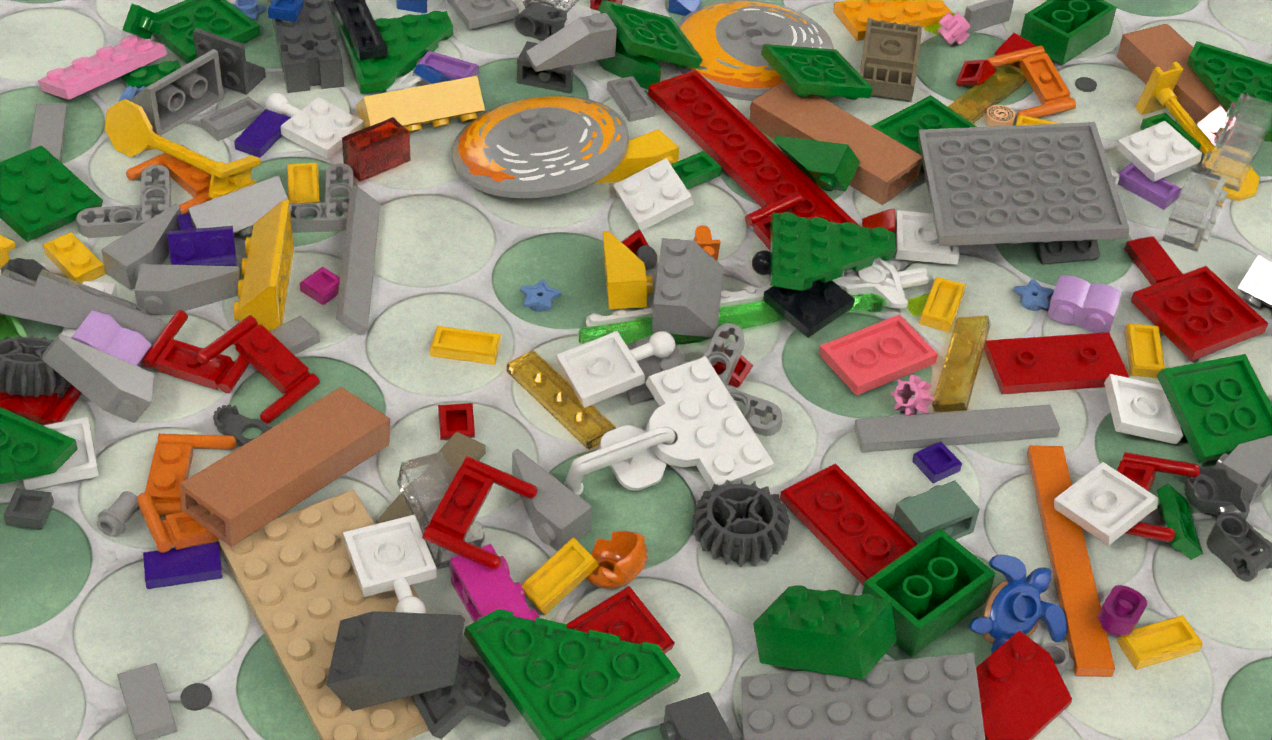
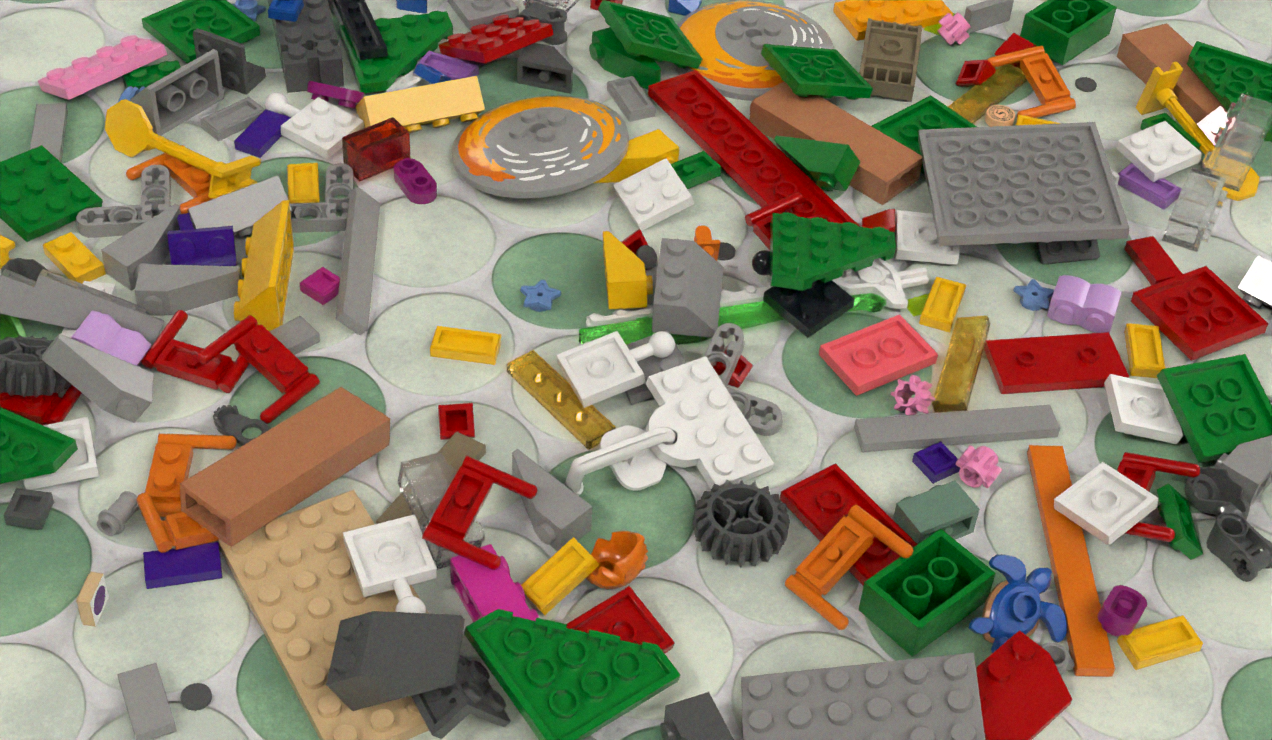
(92, 599): none -> tan tile
(141, 22): green tile -> none
(346, 96): none -> magenta plate
(415, 181): none -> magenta plate
(495, 39): none -> red plate
(579, 42): light grey slope -> none
(726, 251): none -> dark grey piece
(825, 632): green brick -> none
(836, 556): none -> orange plate
(978, 466): none -> bright pink gear

